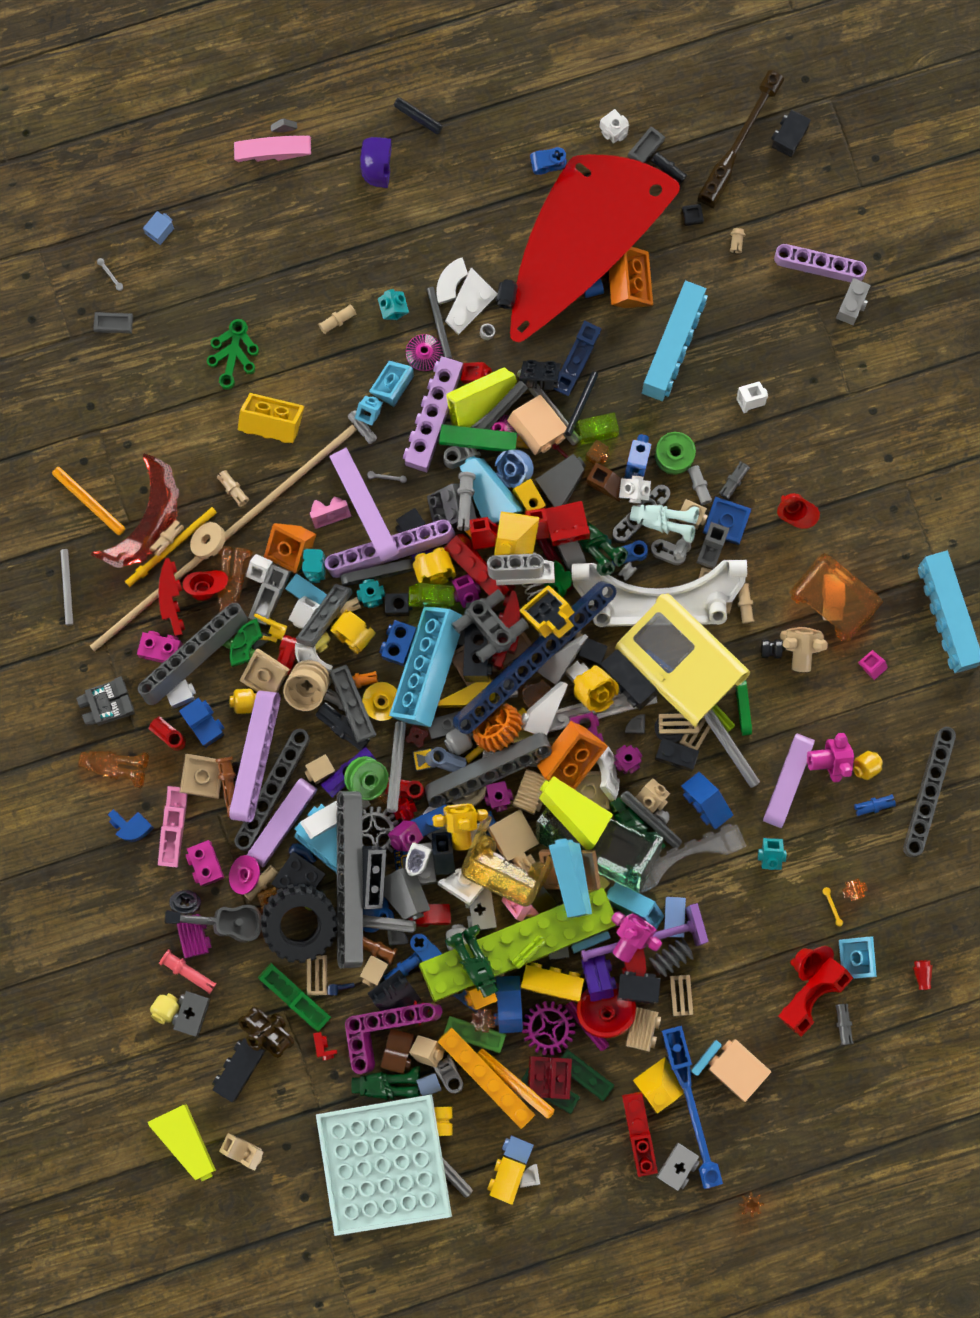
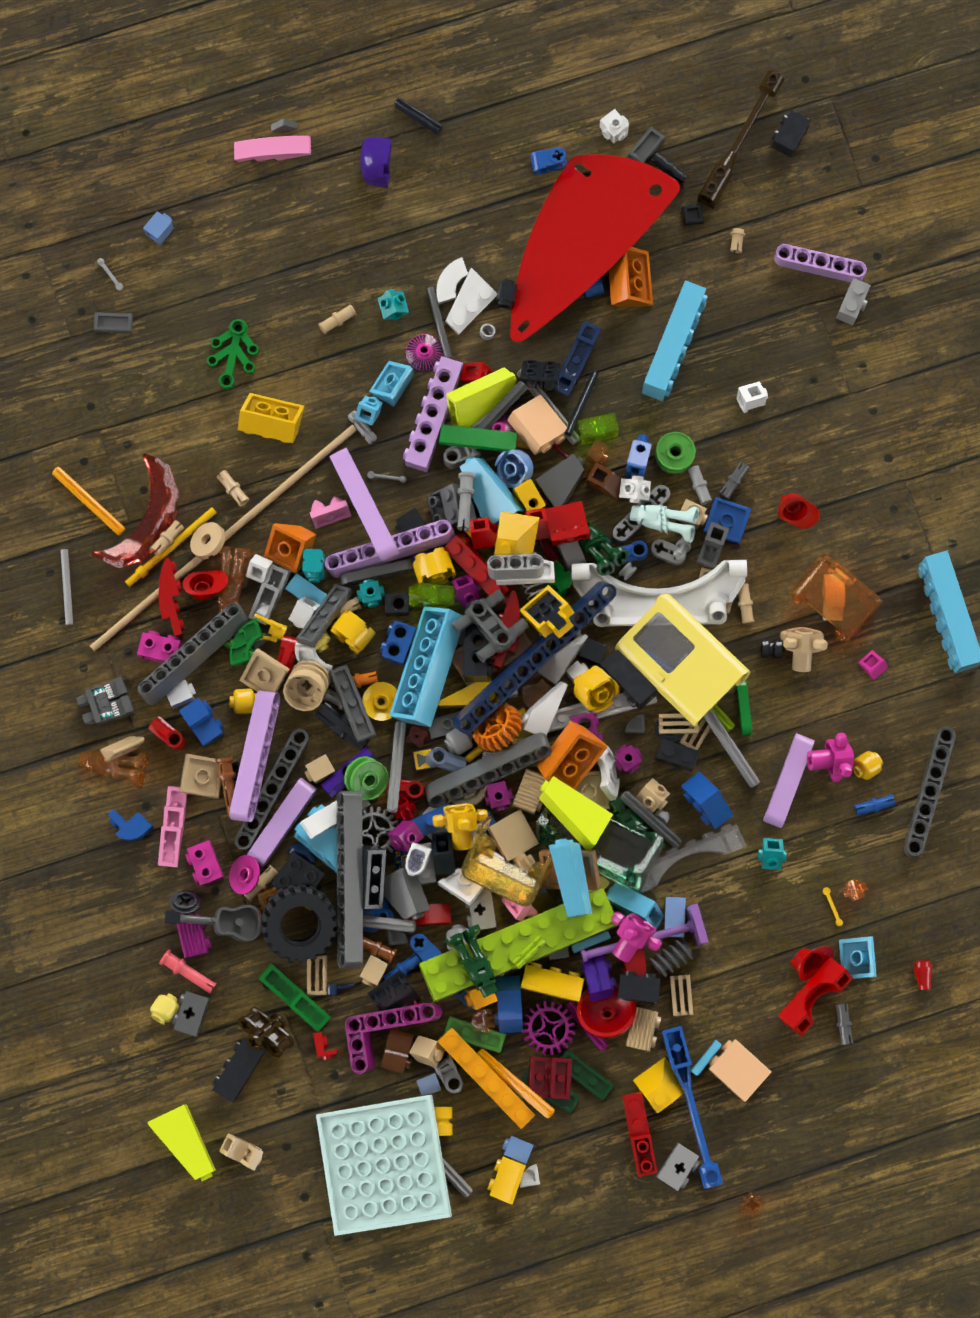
(121, 747): none -> tan slope
(378, 1084): dark green piece -> none

